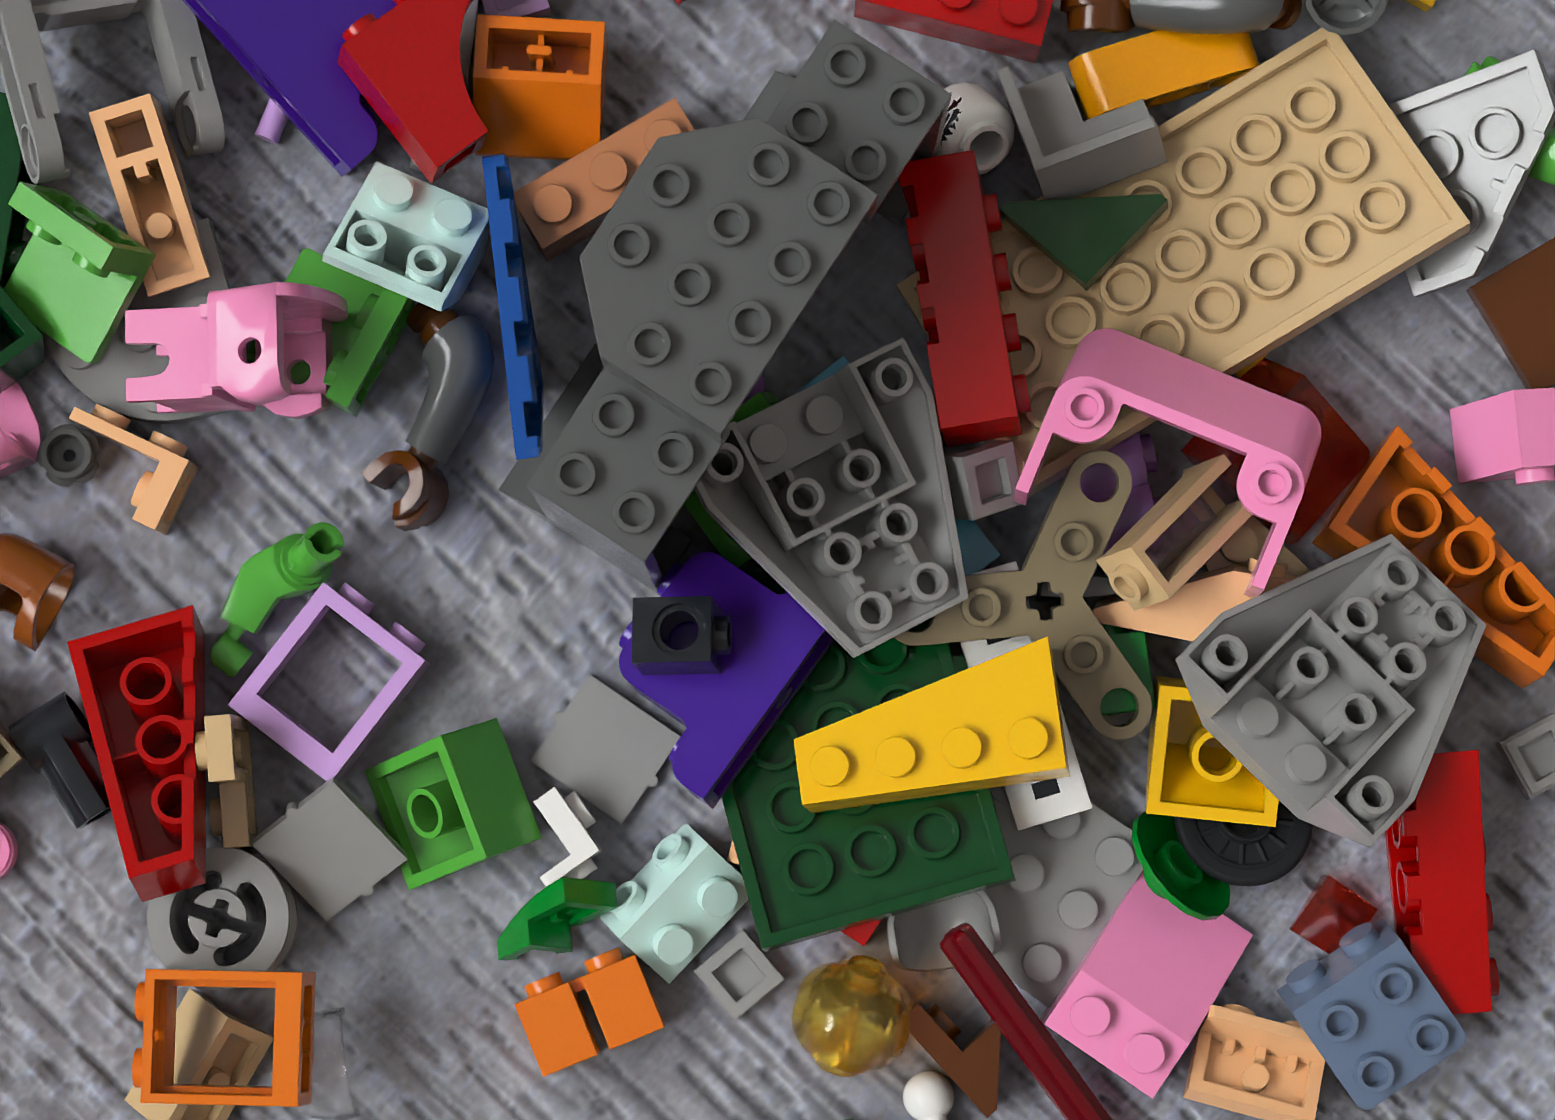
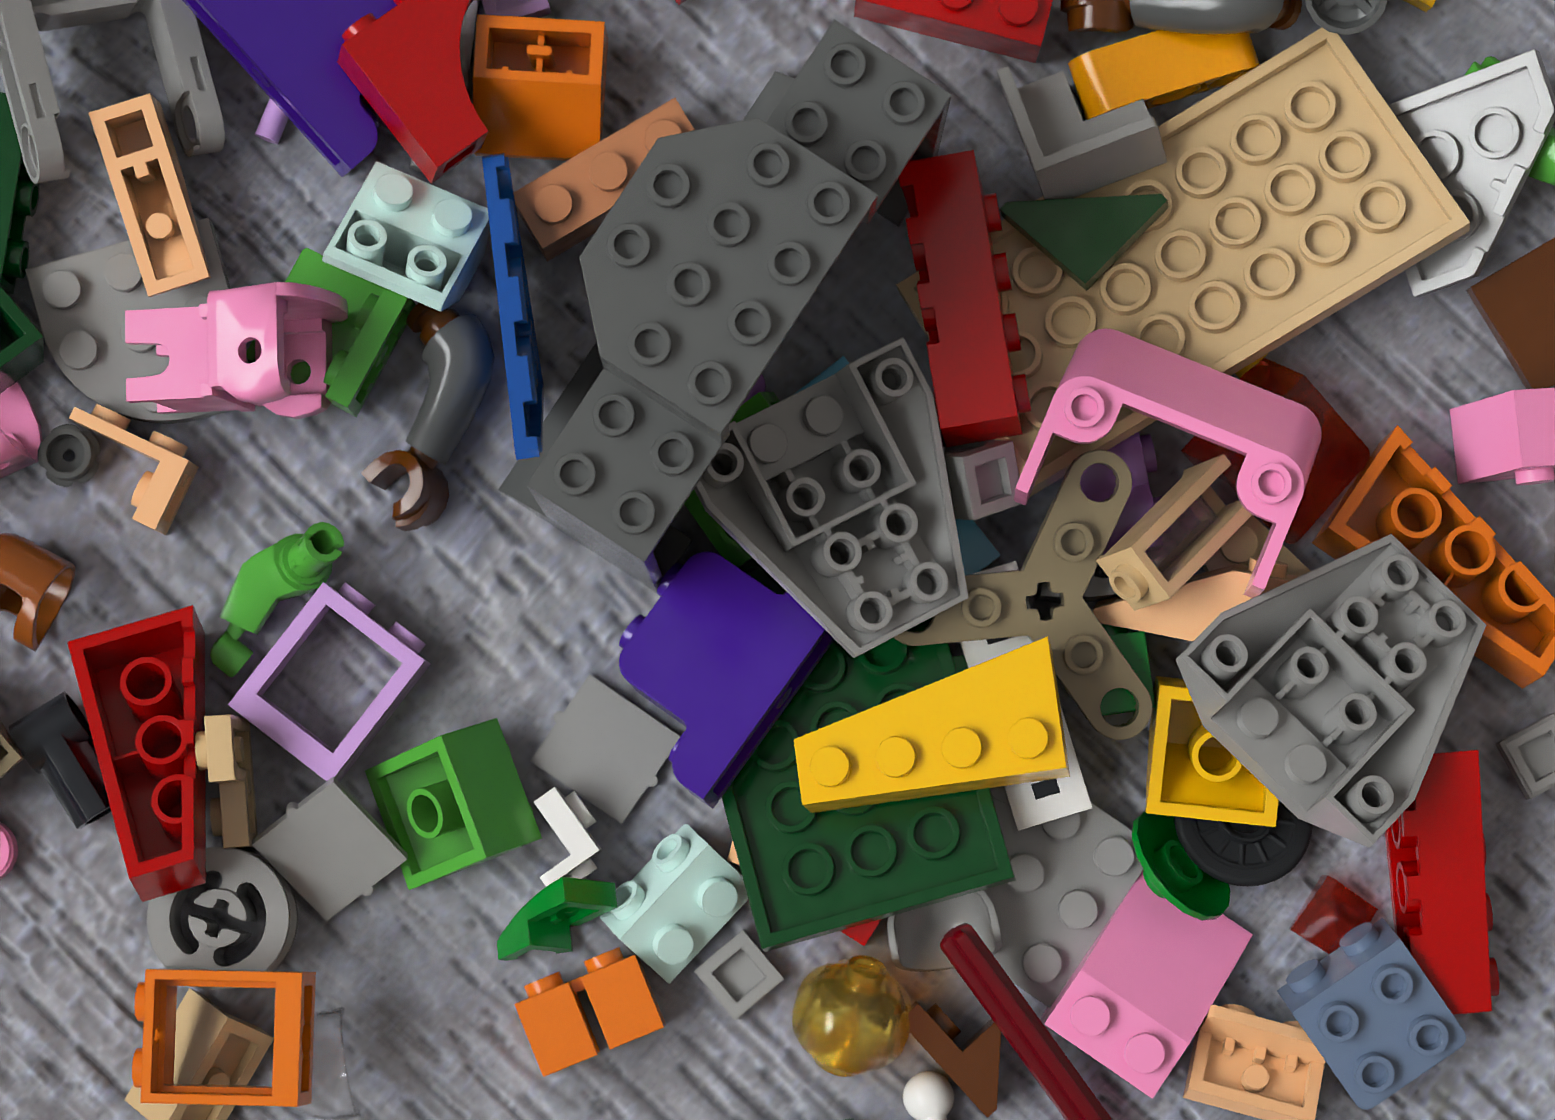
(74, 271): bright green bracket -> none
(653, 622): black brick -> none
(977, 124): white head -> none

